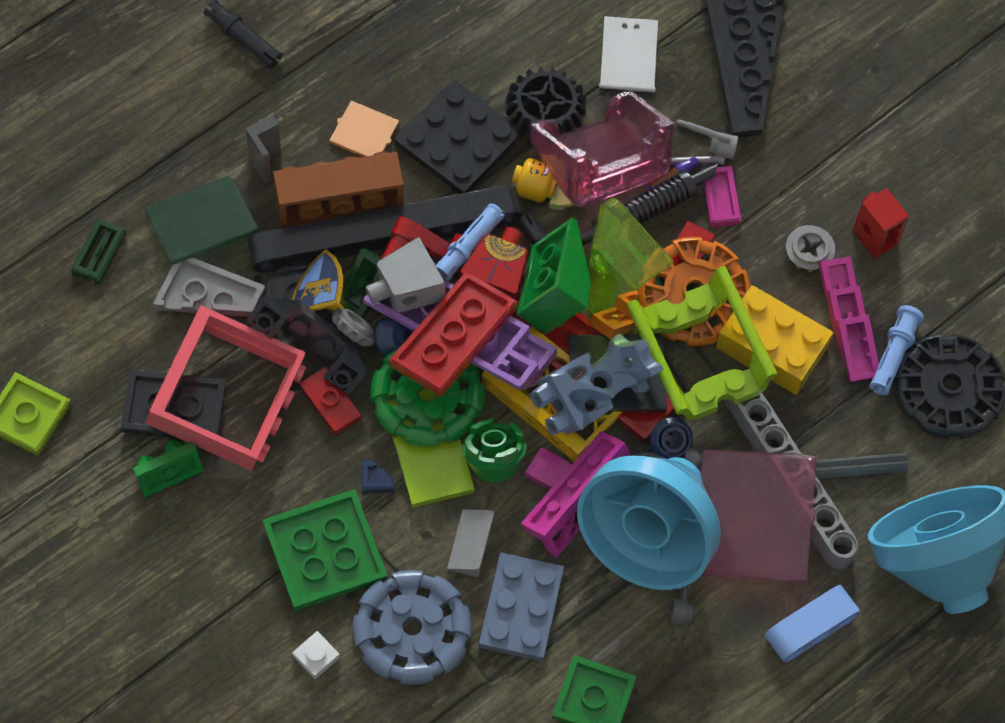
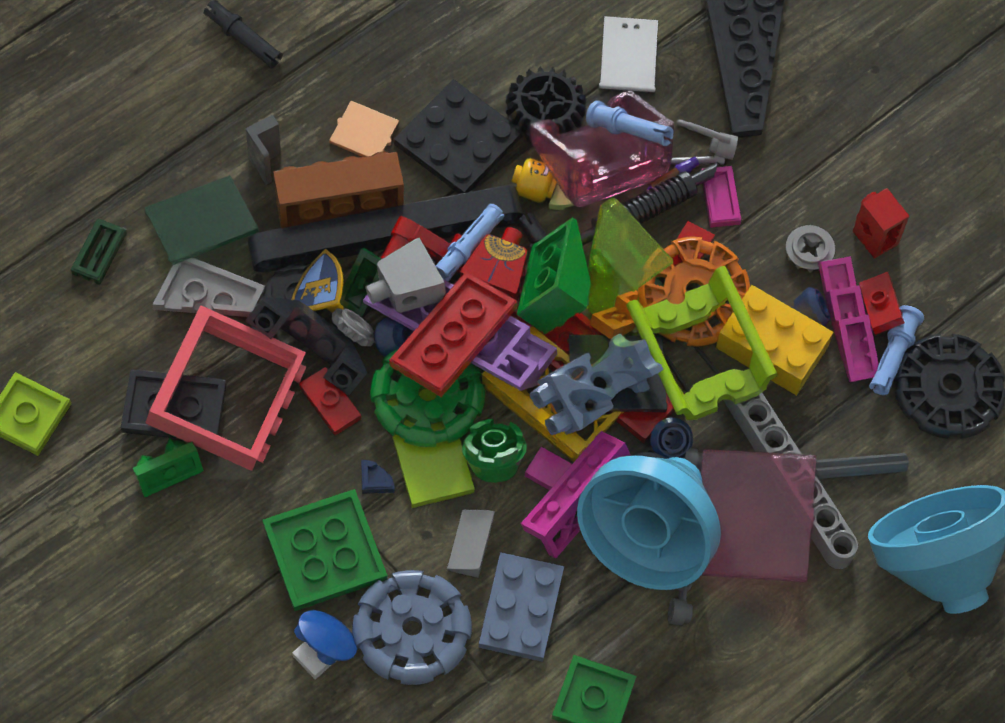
(326, 636): none -> blue dish
(617, 121): none -> light blue pin
(812, 623): light blue beam -> none
(813, 306): none -> dark blue cone
(881, 303): none -> red plate

